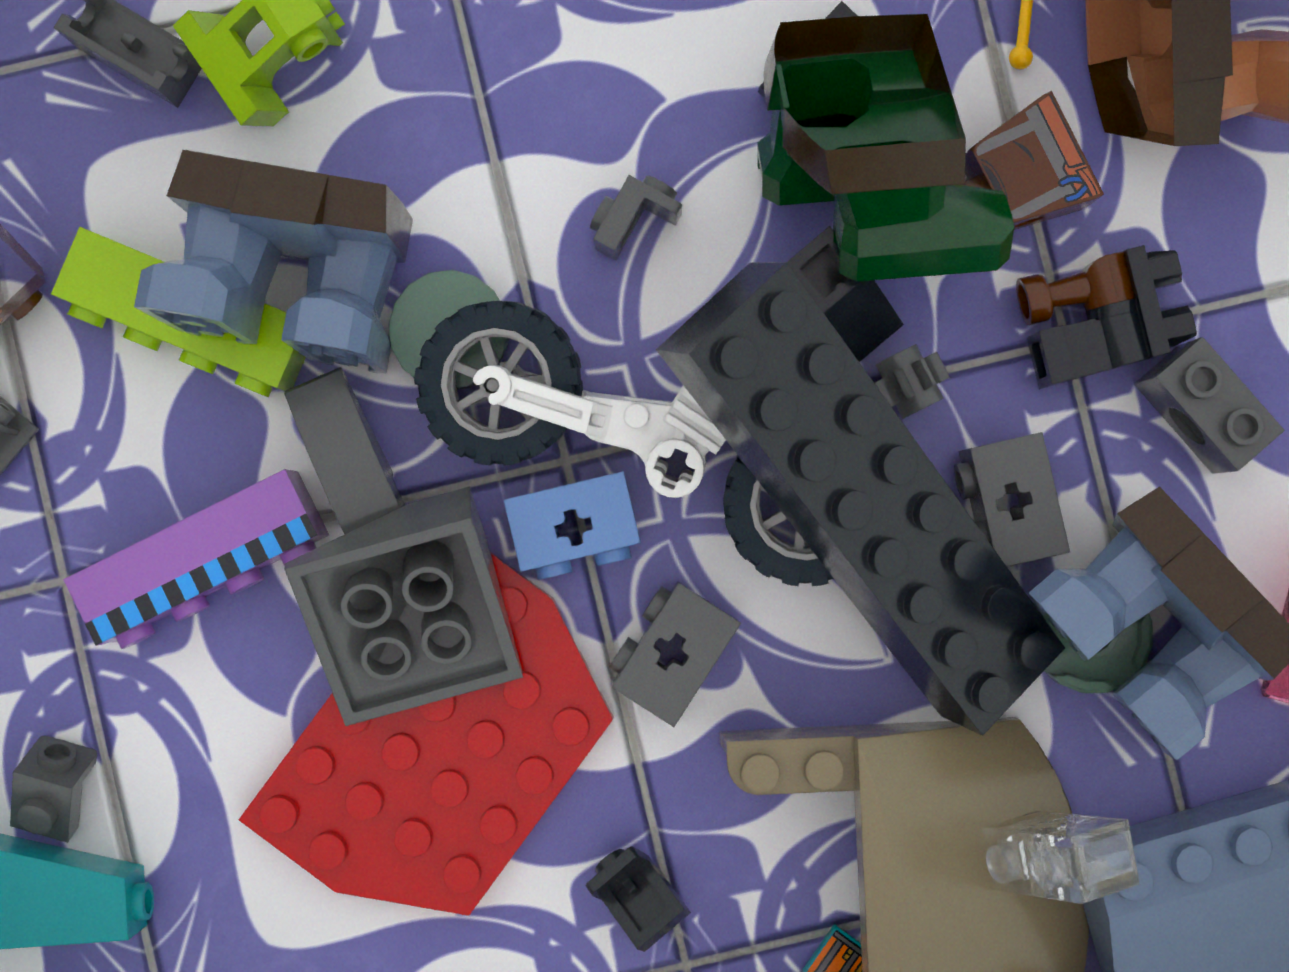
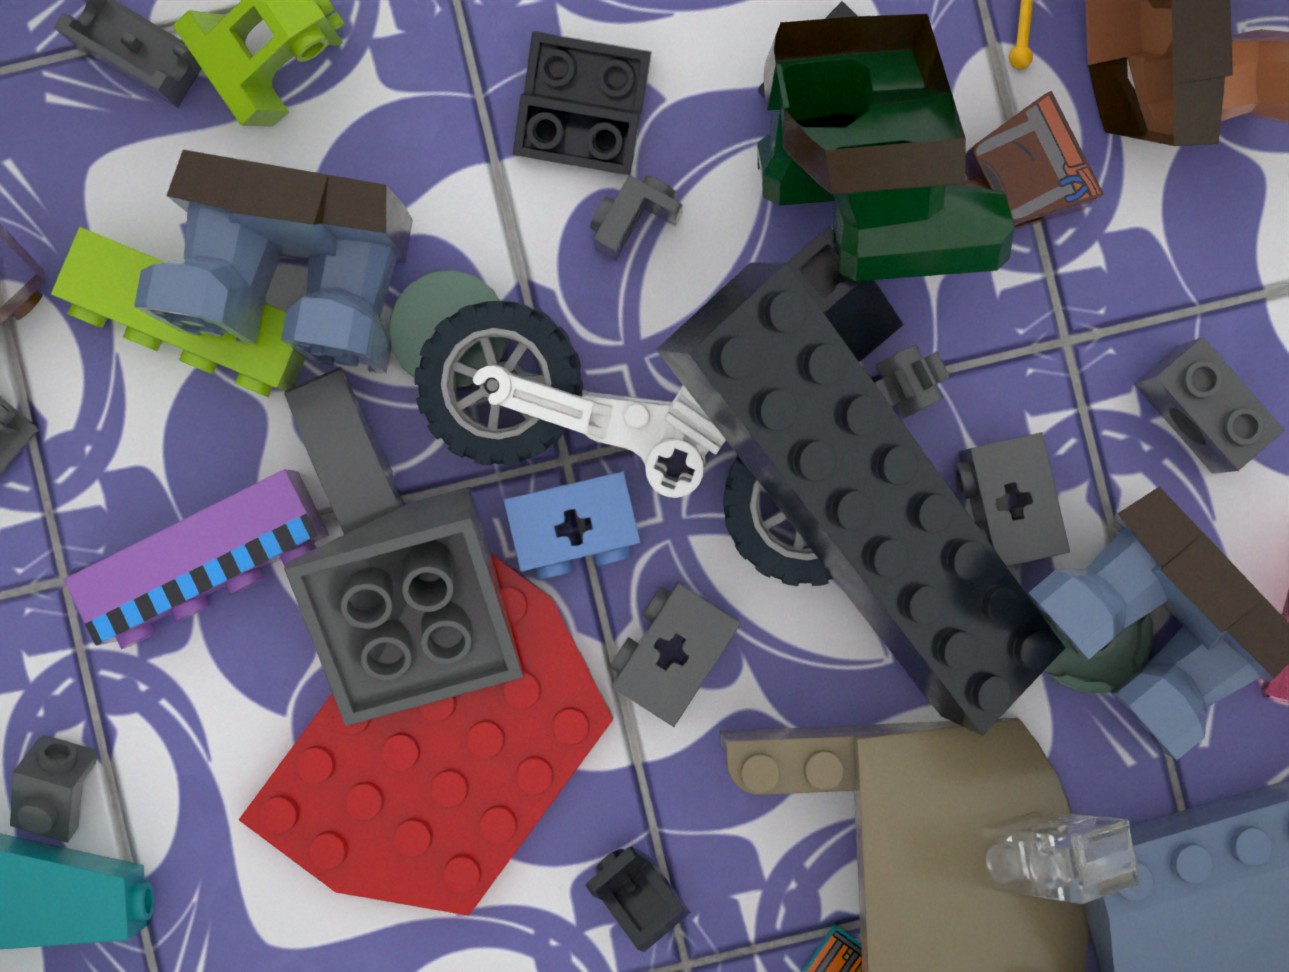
(582, 102): none -> black slope
(1120, 311): black hips -> none

